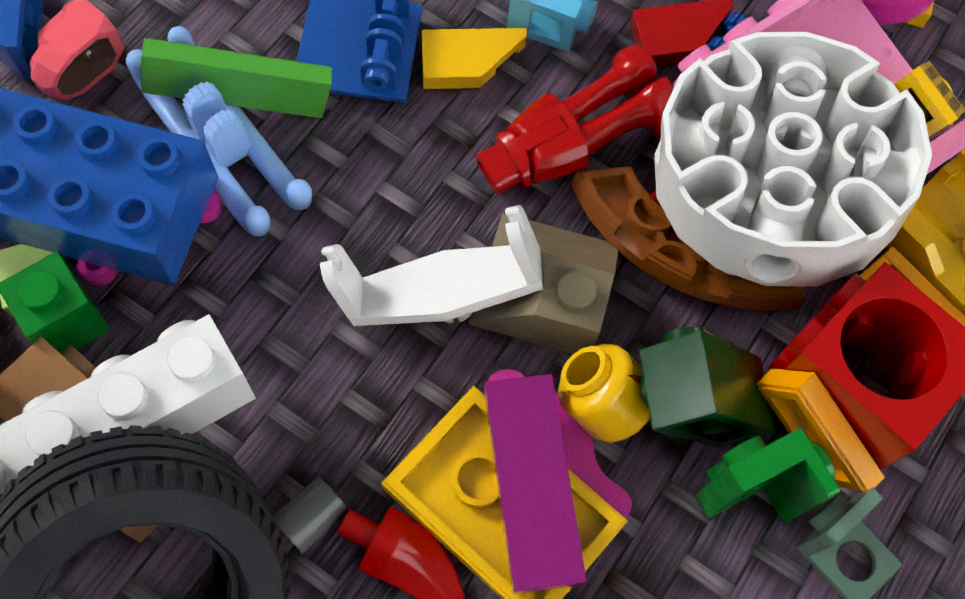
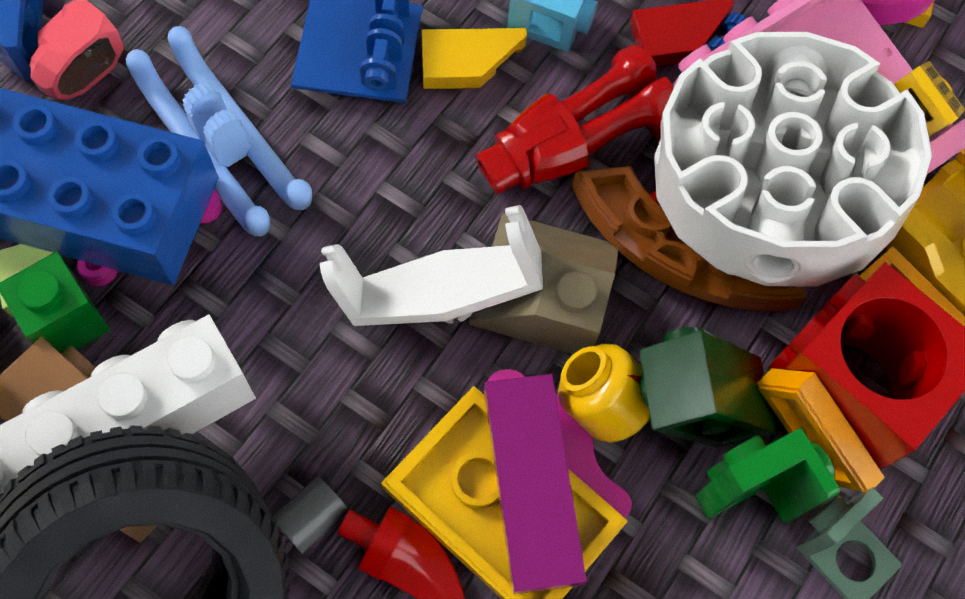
(239, 77): bright green tile -> none

